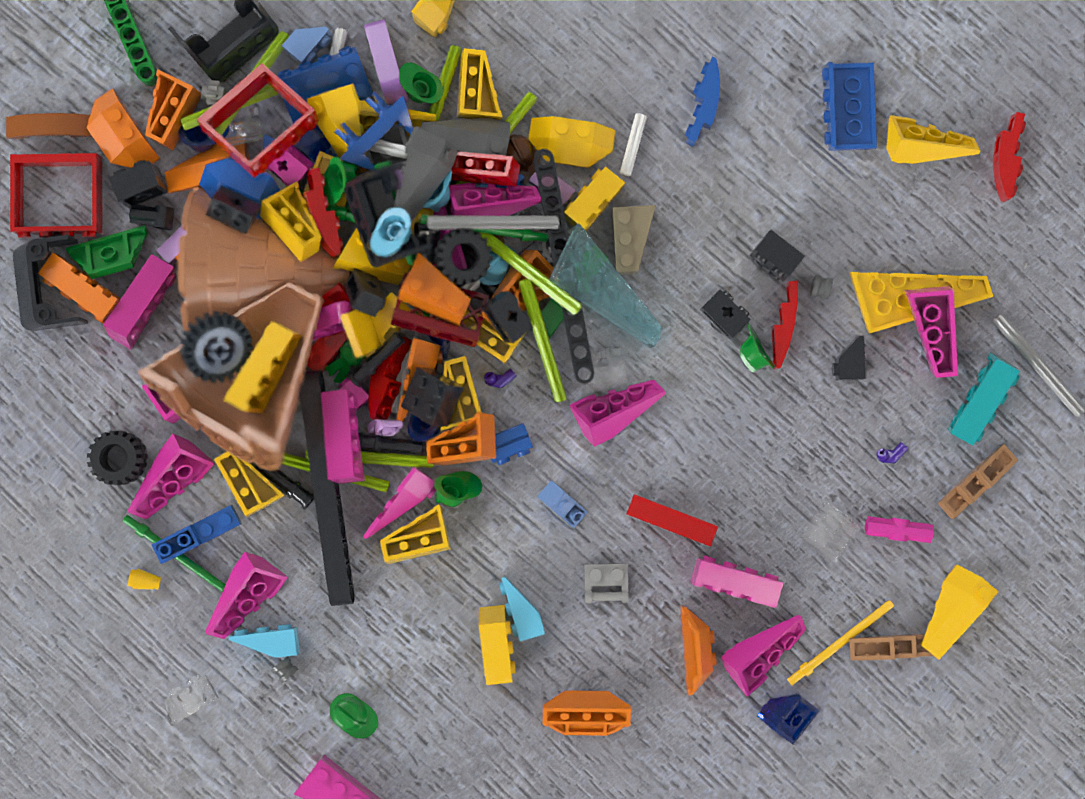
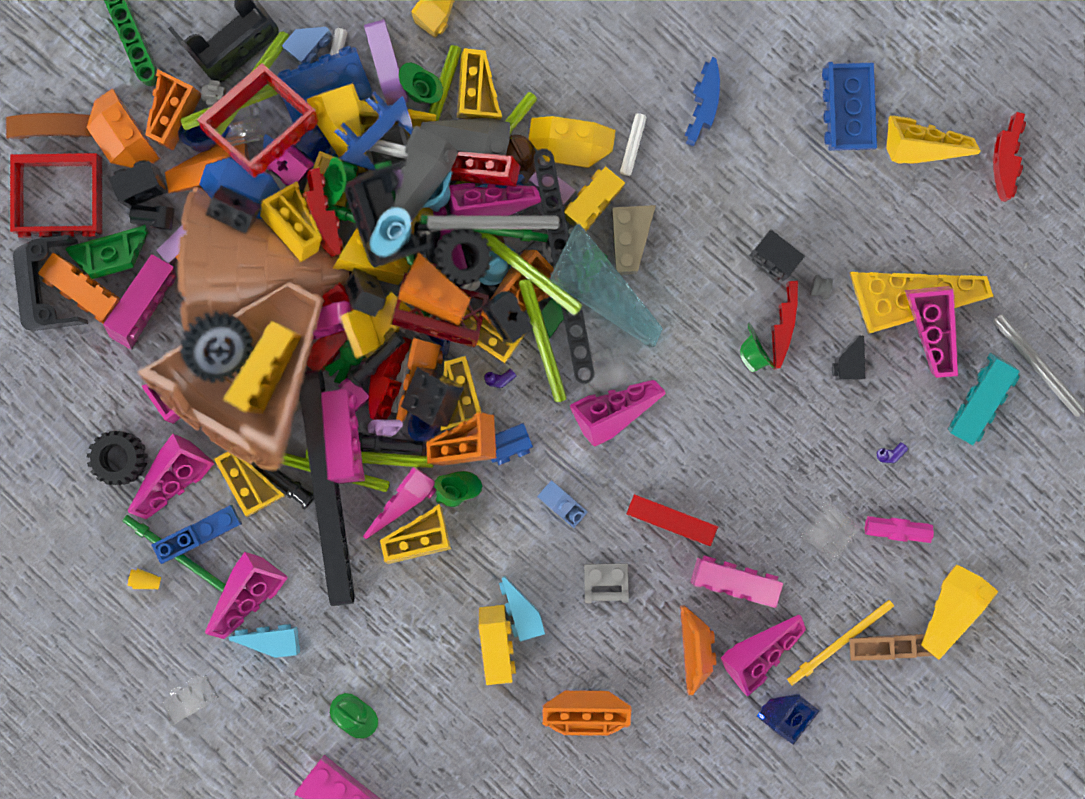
(284, 669): dark grey wheel -> none
(727, 325): black brick -> none
(977, 481): medium nougat slope -> none

